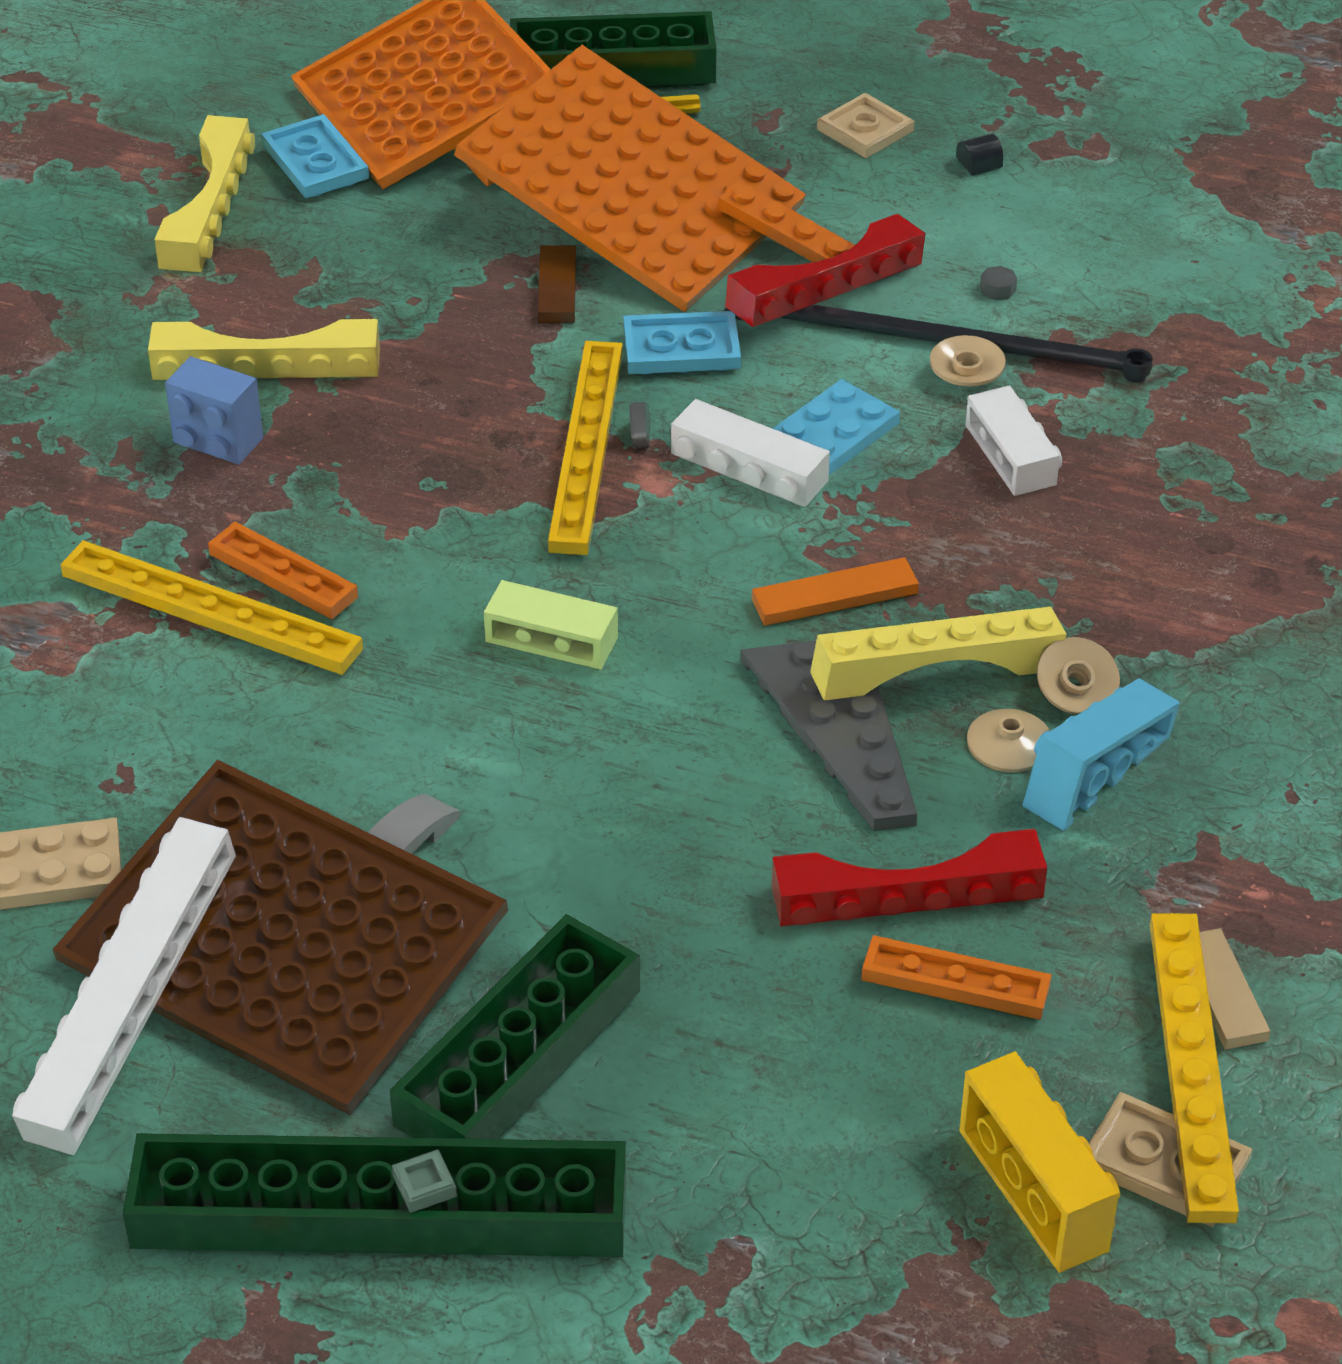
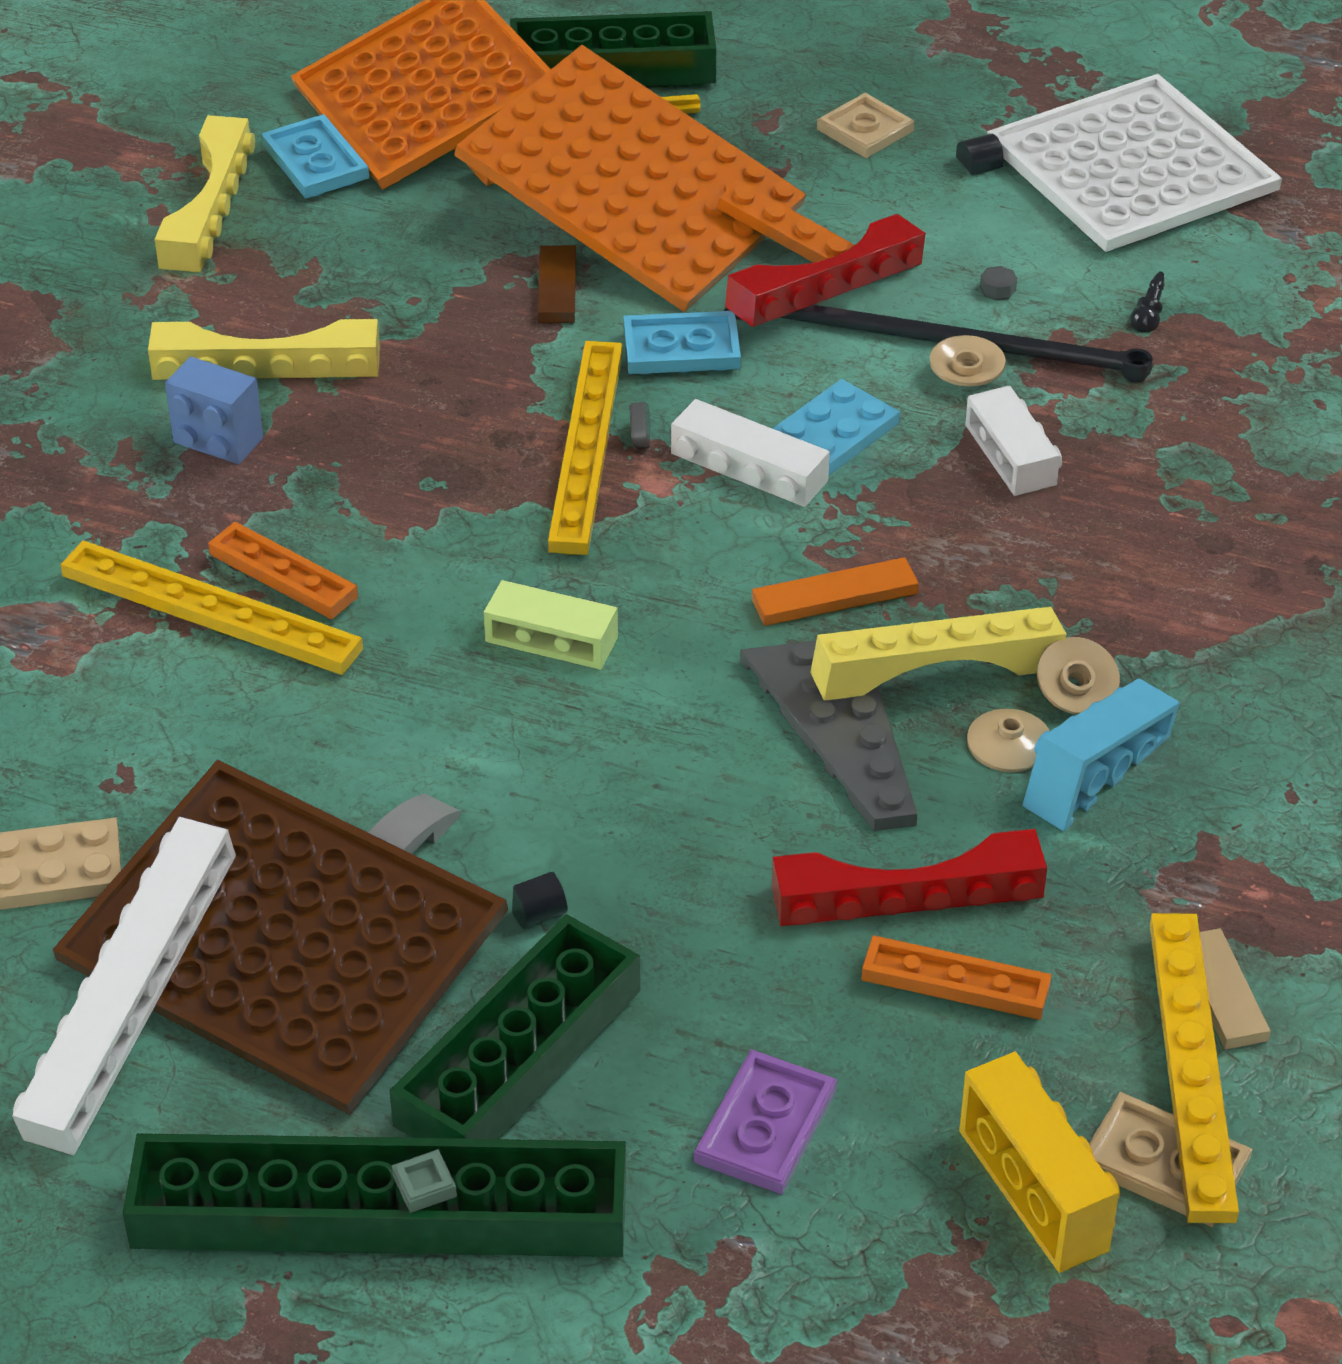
(538, 900): none -> black brick
(765, 1121): none -> medium lavender tile
(1134, 162): none -> white plate
(1146, 314): none -> black bar

